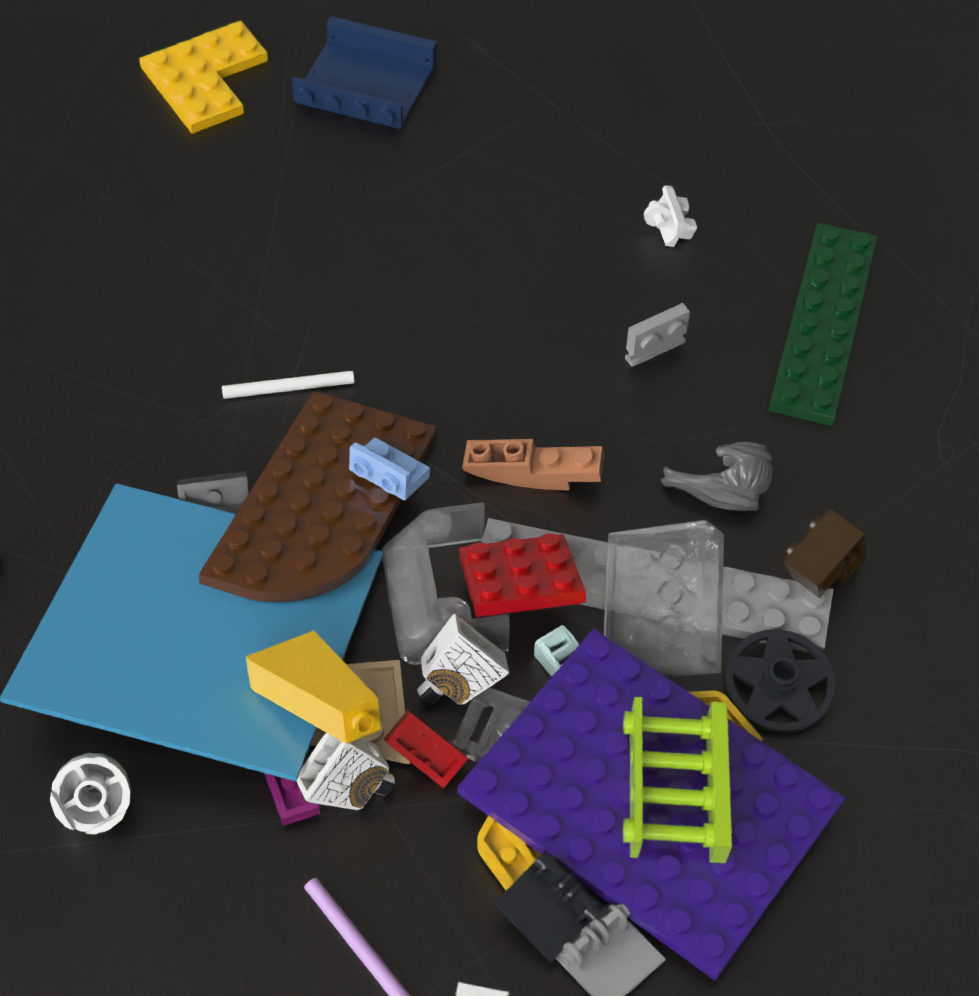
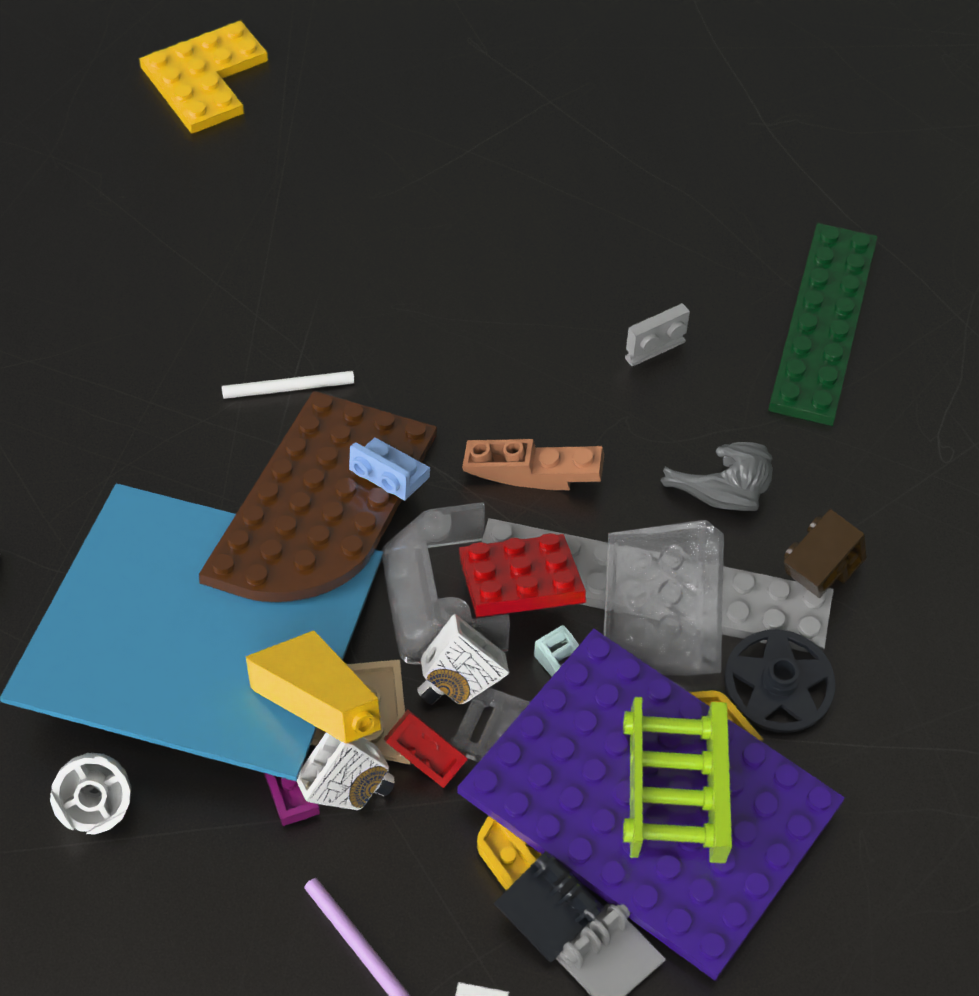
(219, 492): dark grey panel -> none
(368, 73): dark blue panel -> none
(669, 216): white hips -> none

